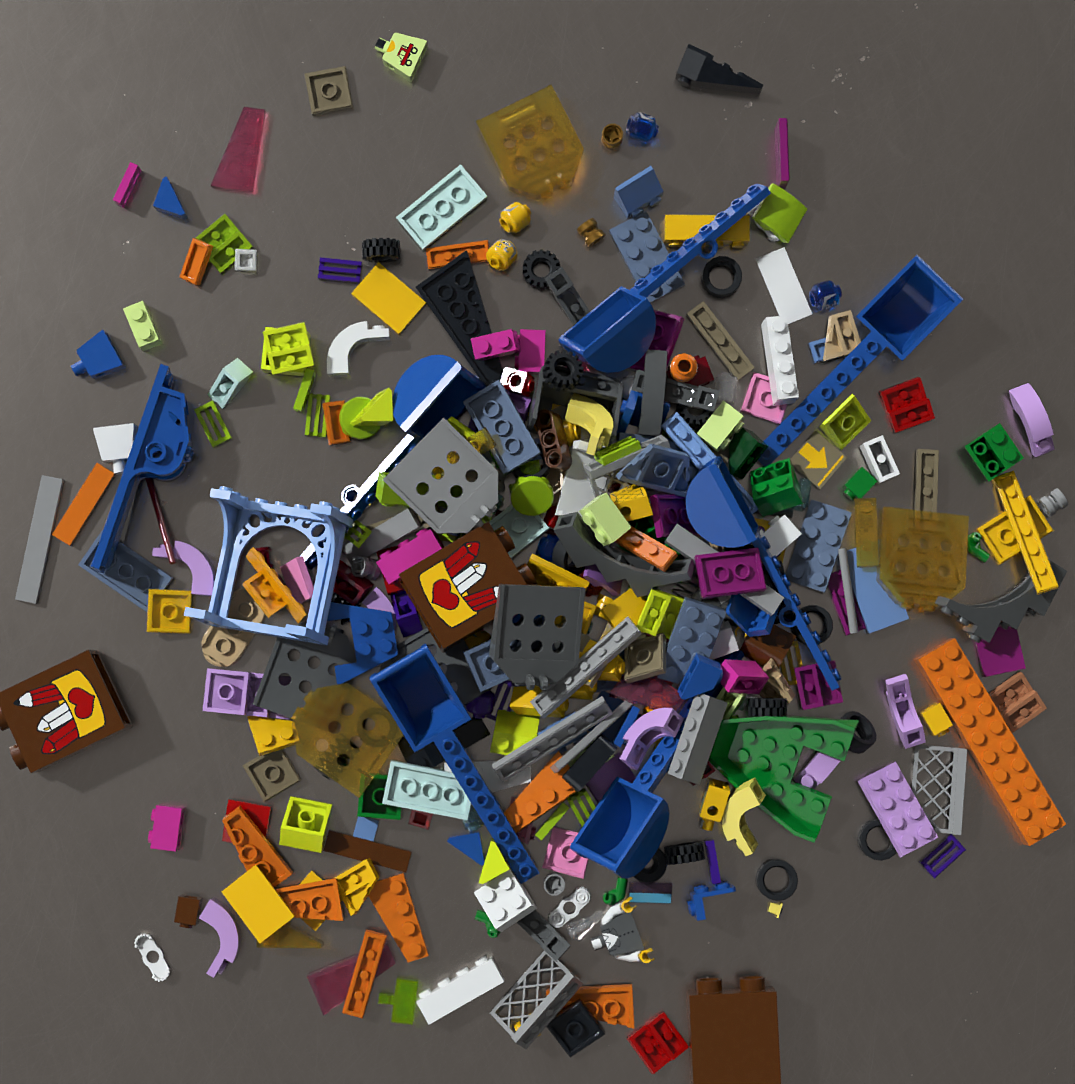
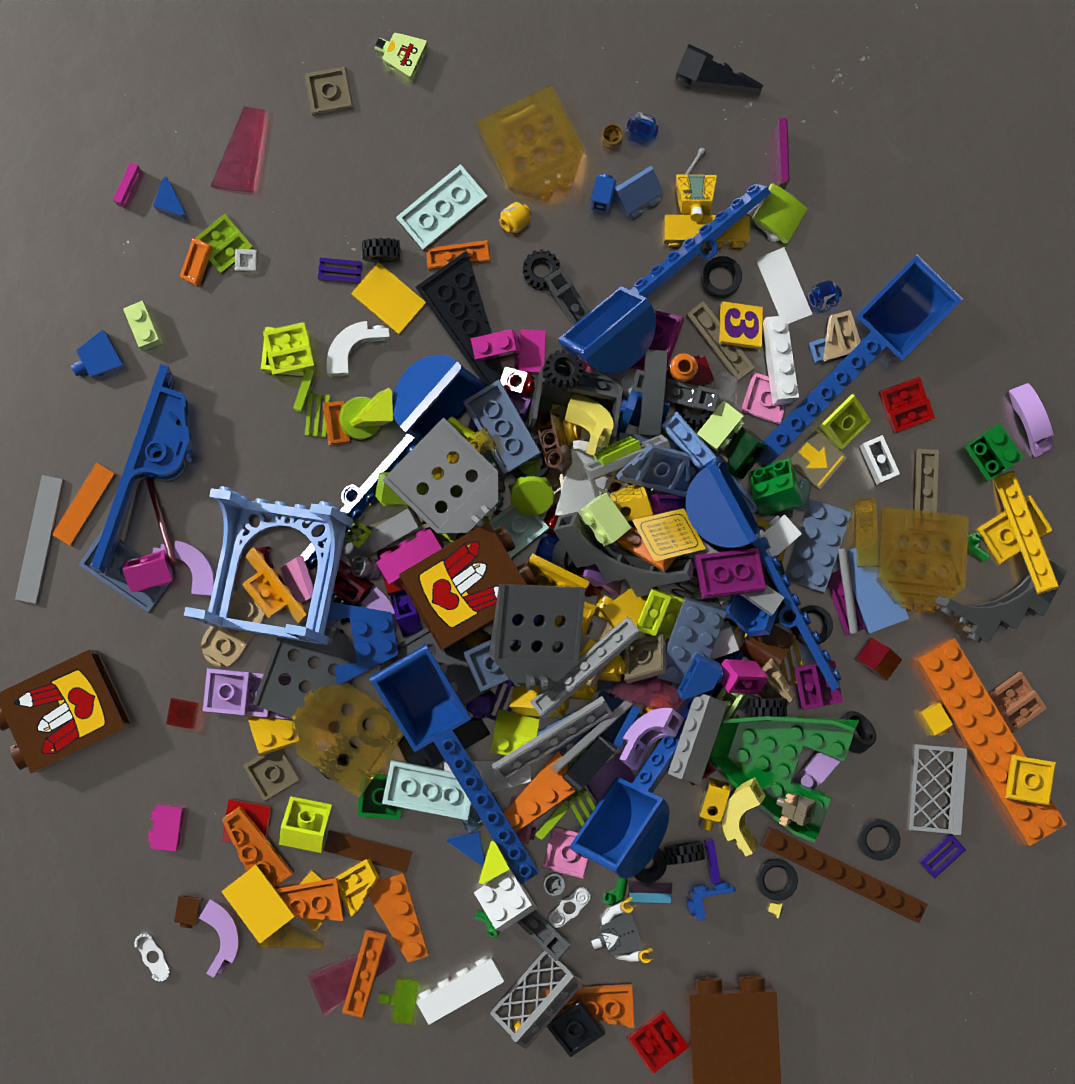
(115, 444): white torso -> none
(147, 571): none -> dark pink brick
(167, 611): yellow tile -> none
(182, 713): none -> clear red piece
(221, 440): lime tile -> none
(229, 382): light aqua slope -> none
(366, 828): medium blue tile -> none
(420, 819): red slope -> none
(501, 254): yellow head -> none
(579, 928): clear cone -> none
(591, 232): pearl gold wheel -> none
(603, 193): none -> blue brick
(642, 251): sand blue plate -> none
(669, 534): none -> yellow sticker
(695, 194): none -> yellow torso
(701, 152): none -> light grey hinge
(741, 325): none -> yellow tile
(796, 809): none -> dark tan piece
(844, 874): none -> reddish brown brick
(859, 484): green brick -> none
(879, 659): none -> dark red piece
(897, 809): lavender plate -> none
(904, 712): lavender arch -> none
(1001, 654): magenta tile -> none
(1030, 780): none -> yellow tile
(1053, 502): light grey wheel -> none

